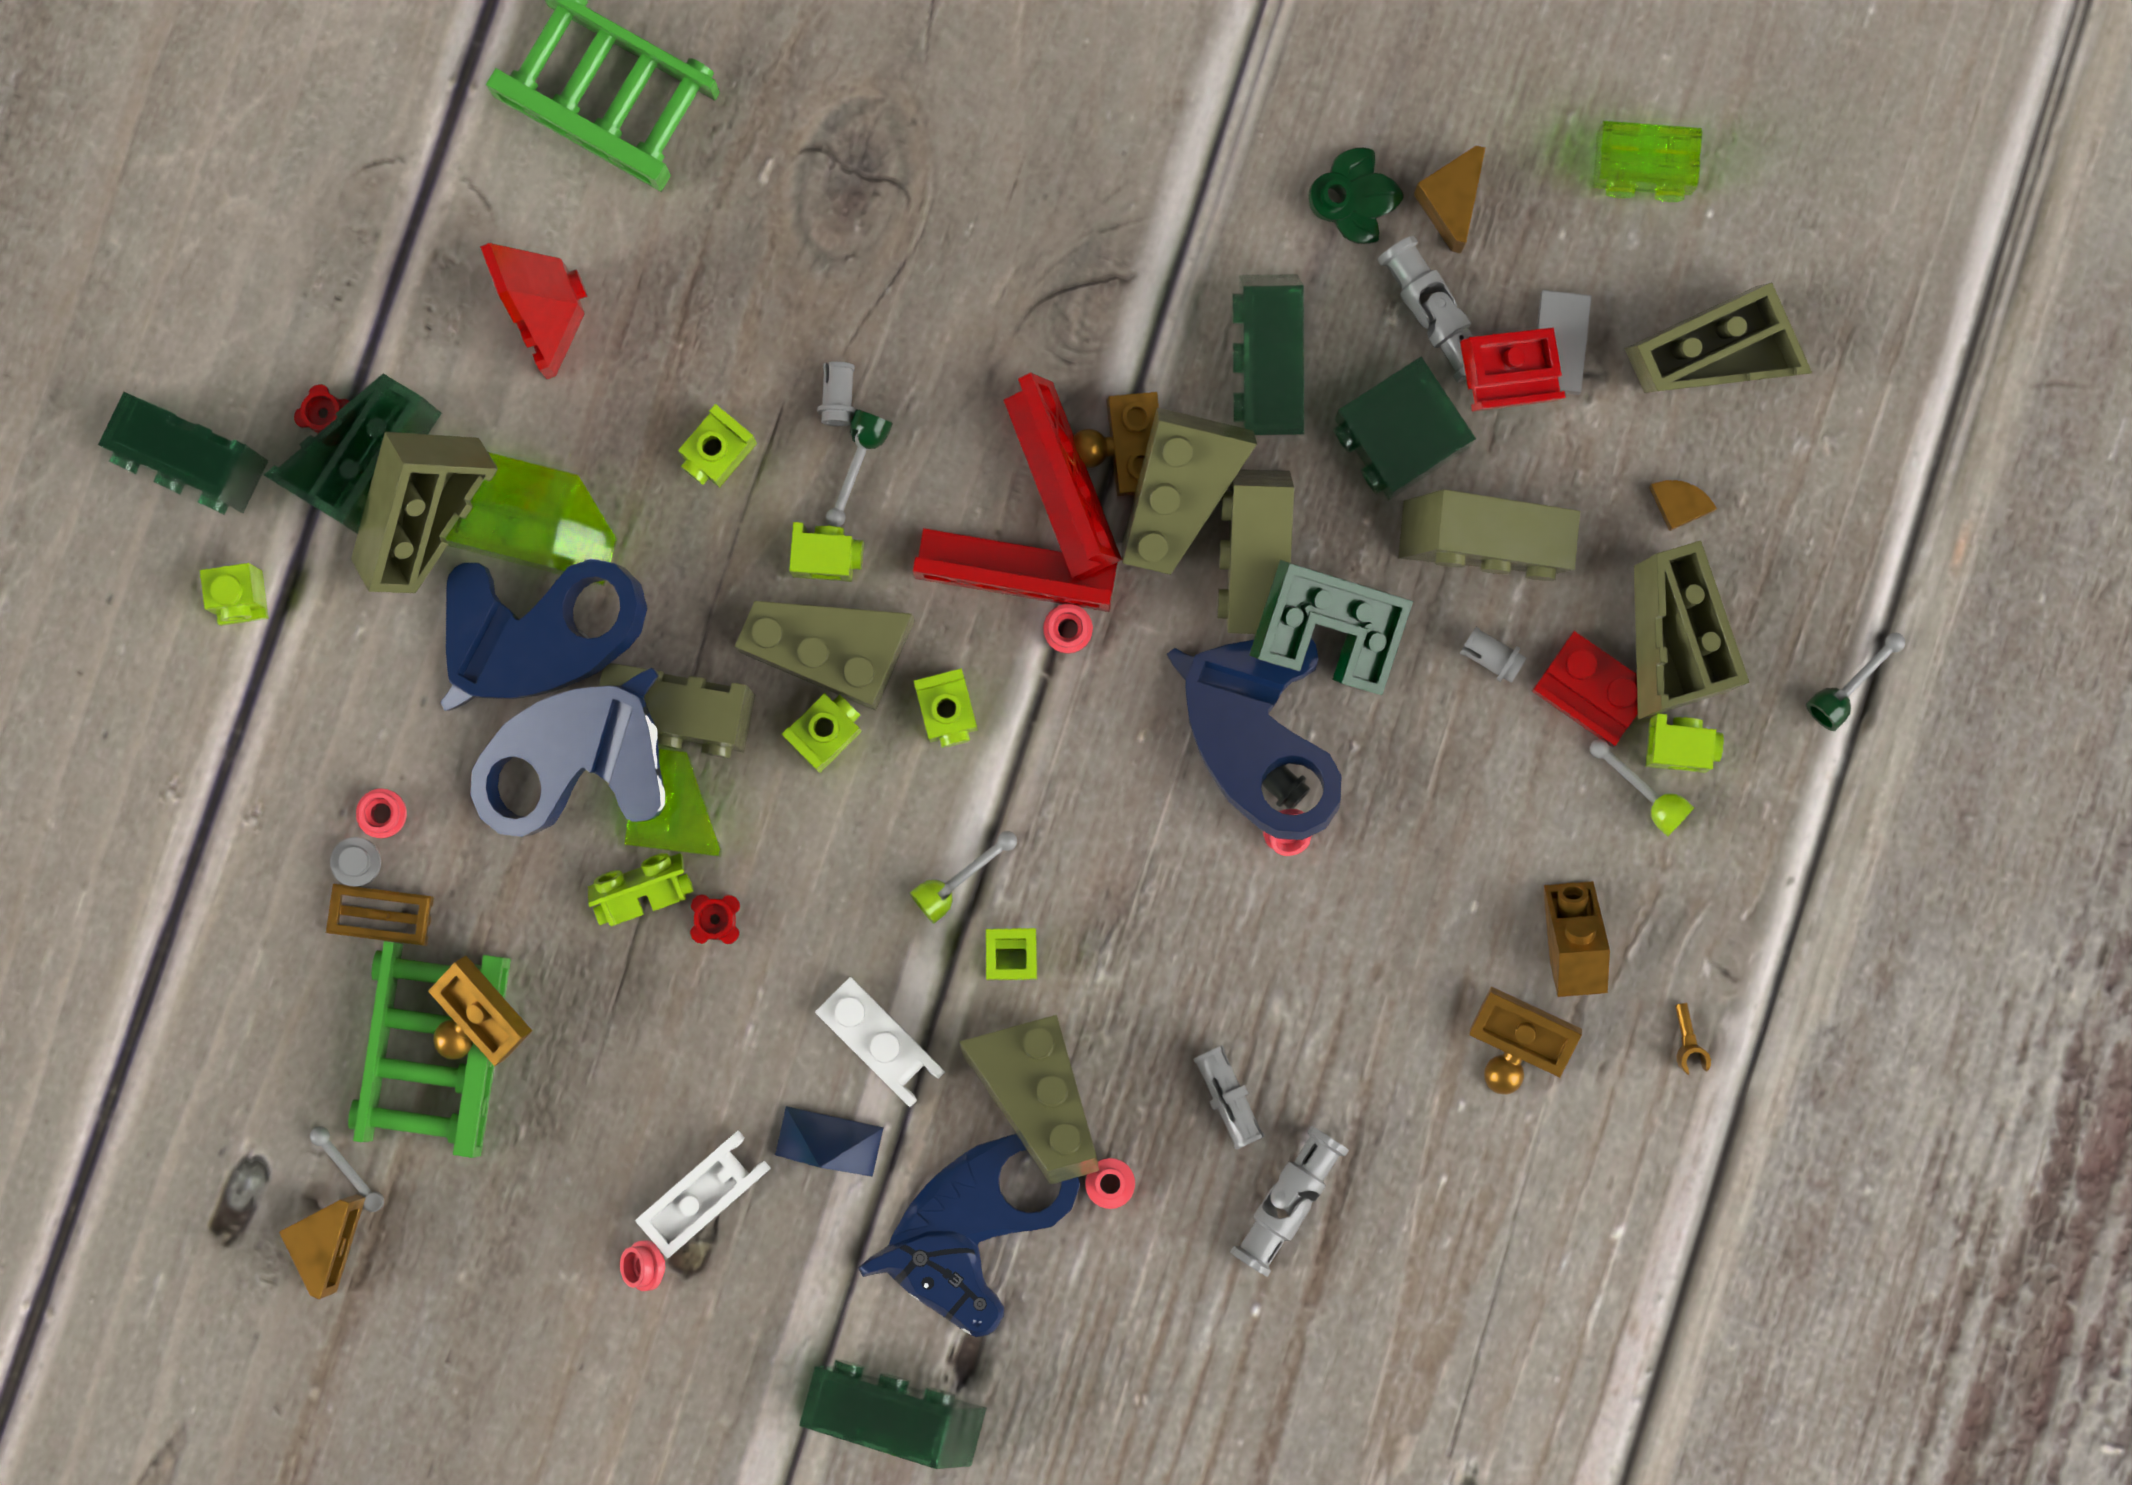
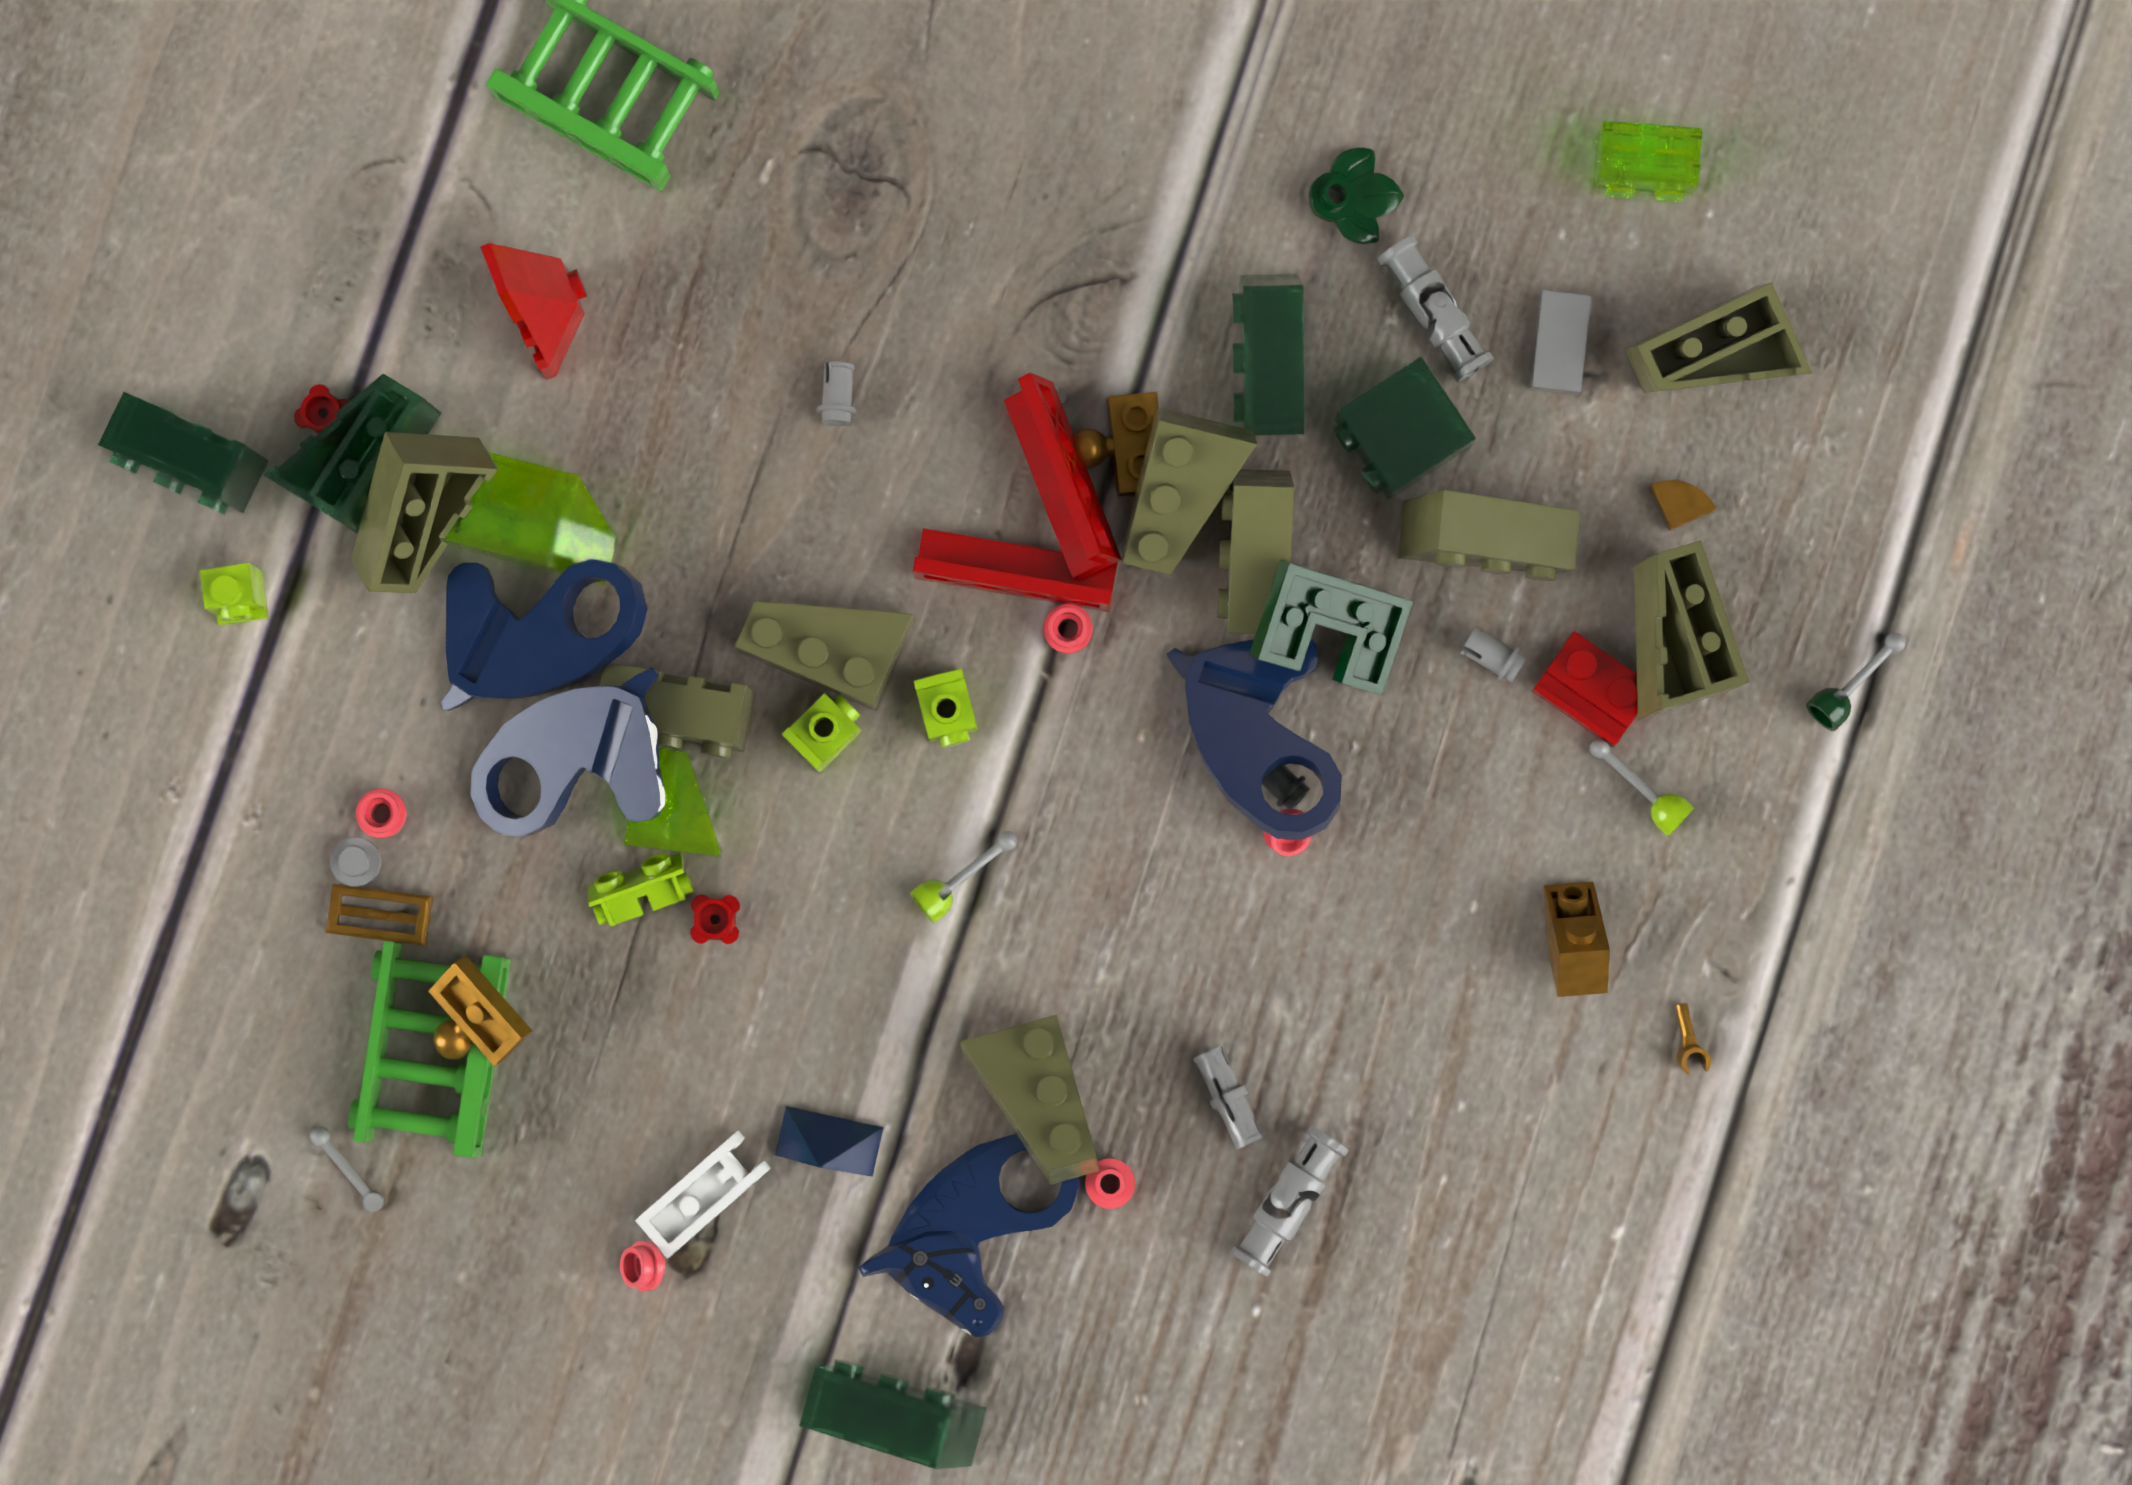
(322, 1244): pearl gold slope -> none
(735, 442): lime brick -> none
(824, 554): lime brick -> none
(868, 433): hinge -> none
(876, 1038): white hinge -> none
(1011, 954): lime brick -> none
(1450, 196): pearl gold slope -> none
(1512, 368): red plate -> none
(1523, 1035): pearl gold plate -> none
(1682, 745): lime brick -> none

